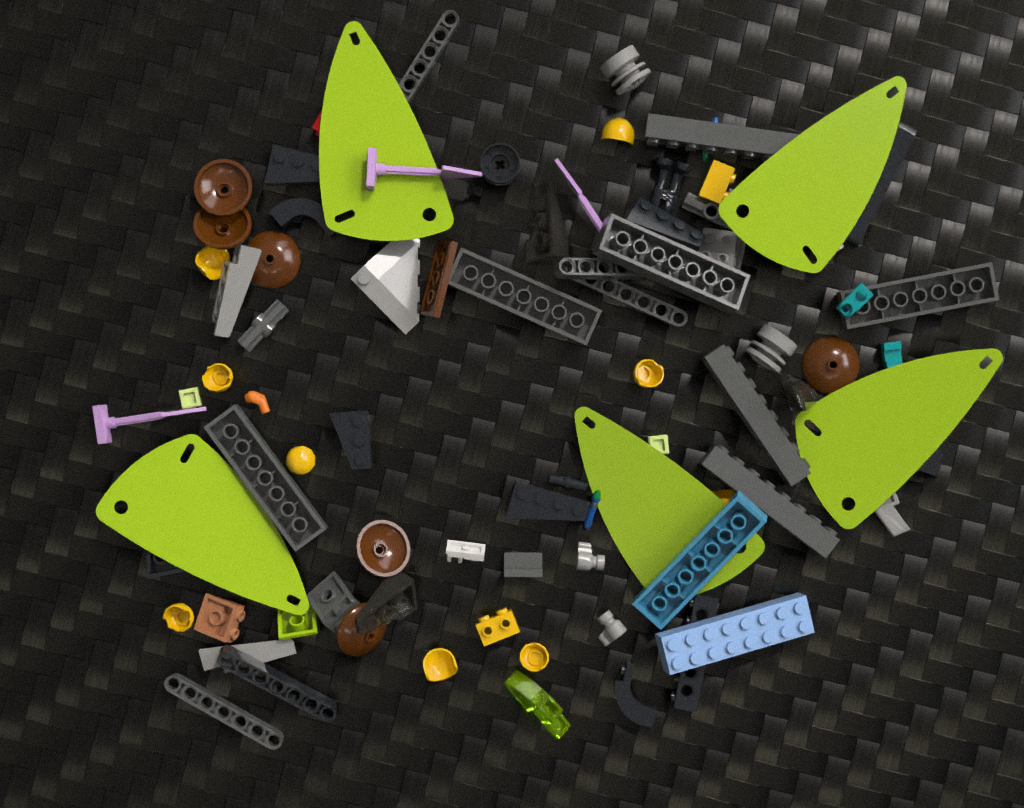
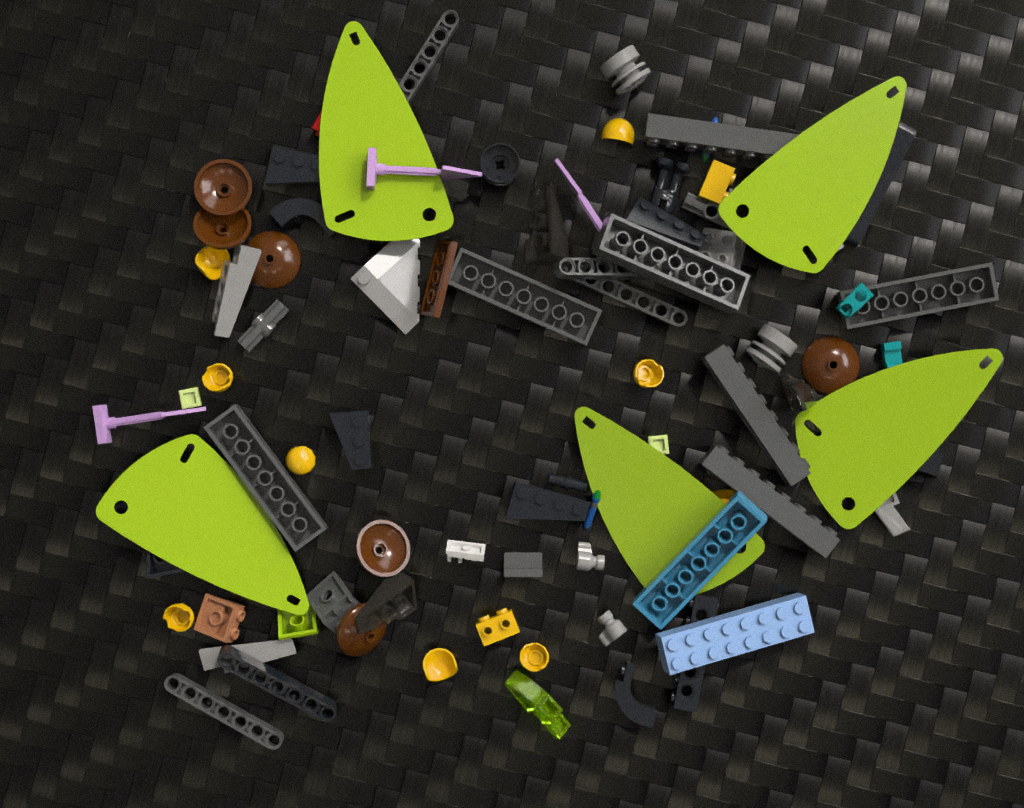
(259, 399): orange arm -> none

